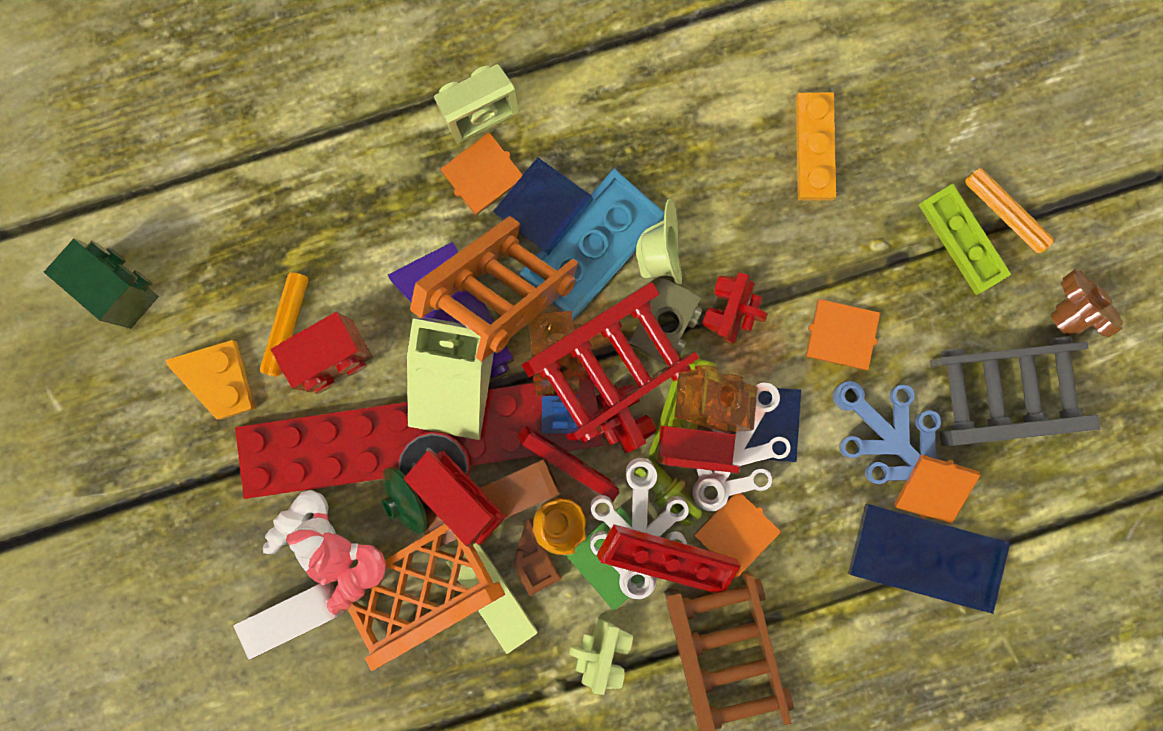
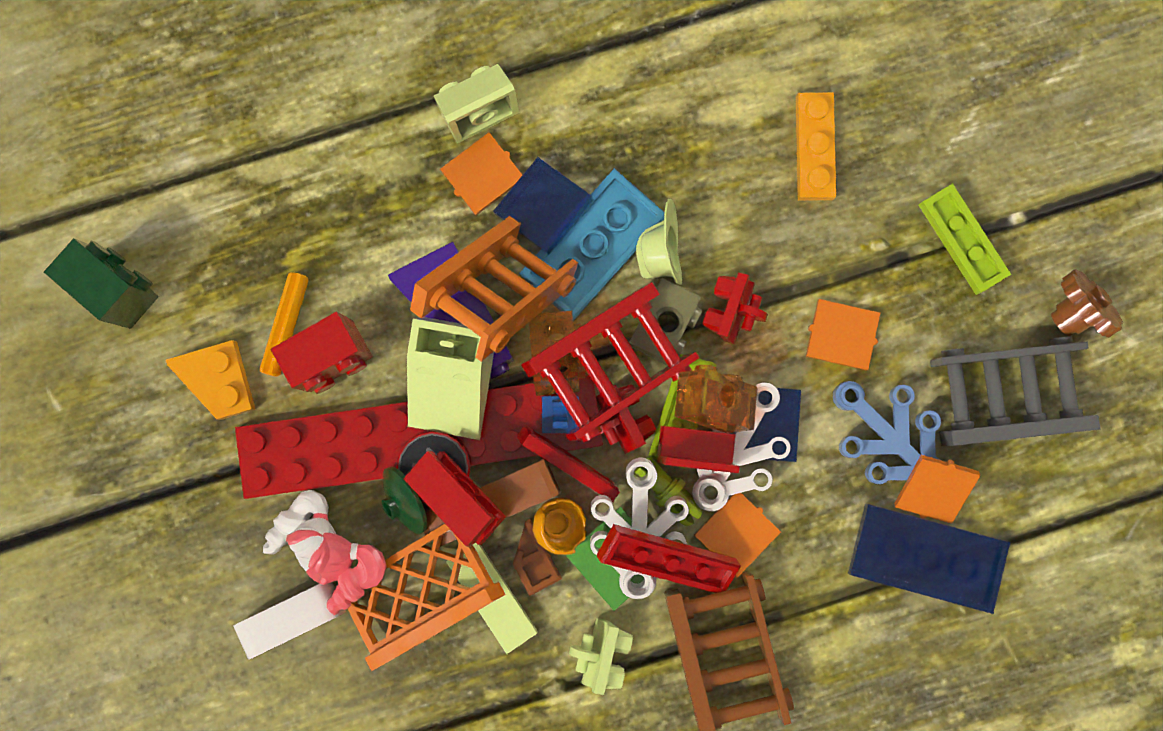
(1009, 210): light orange axle -> none

